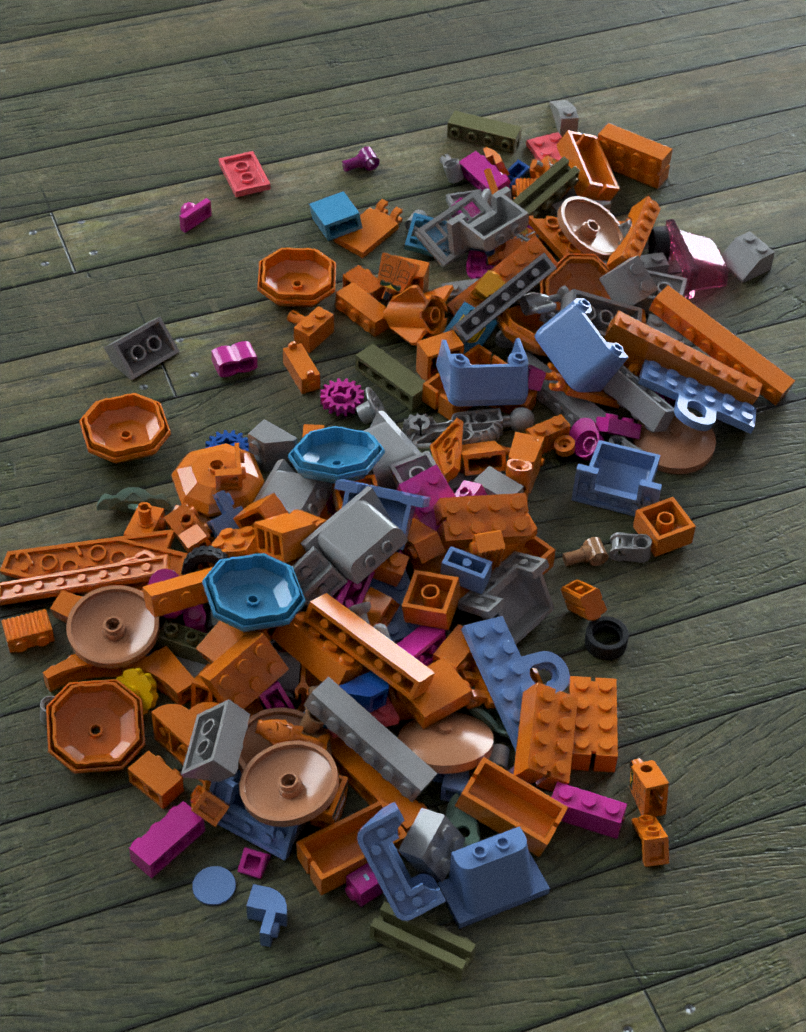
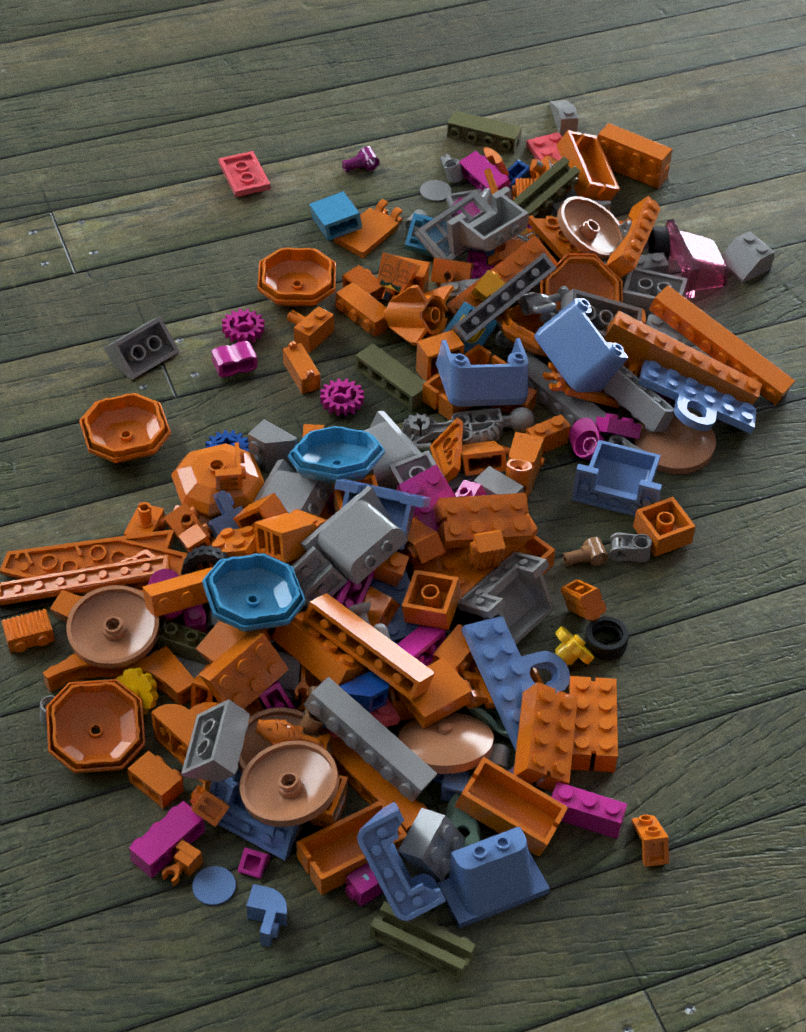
(129, 499): sand green piece -> none
(186, 860): none -> orange piece
(194, 214): dark pink tile -> none
(243, 325): none -> dark pink gear
(369, 408): light grey wheel -> none
(435, 190): none -> light grey piece
(450, 271): none -> orange brick
(471, 569): medium blue brick -> none
(535, 378): dark pink slope -> none
(564, 445): orange tile -> none
(572, 647): none -> yellow plant
(629, 282): light grey slope -> none
(648, 787): orange torso -> none

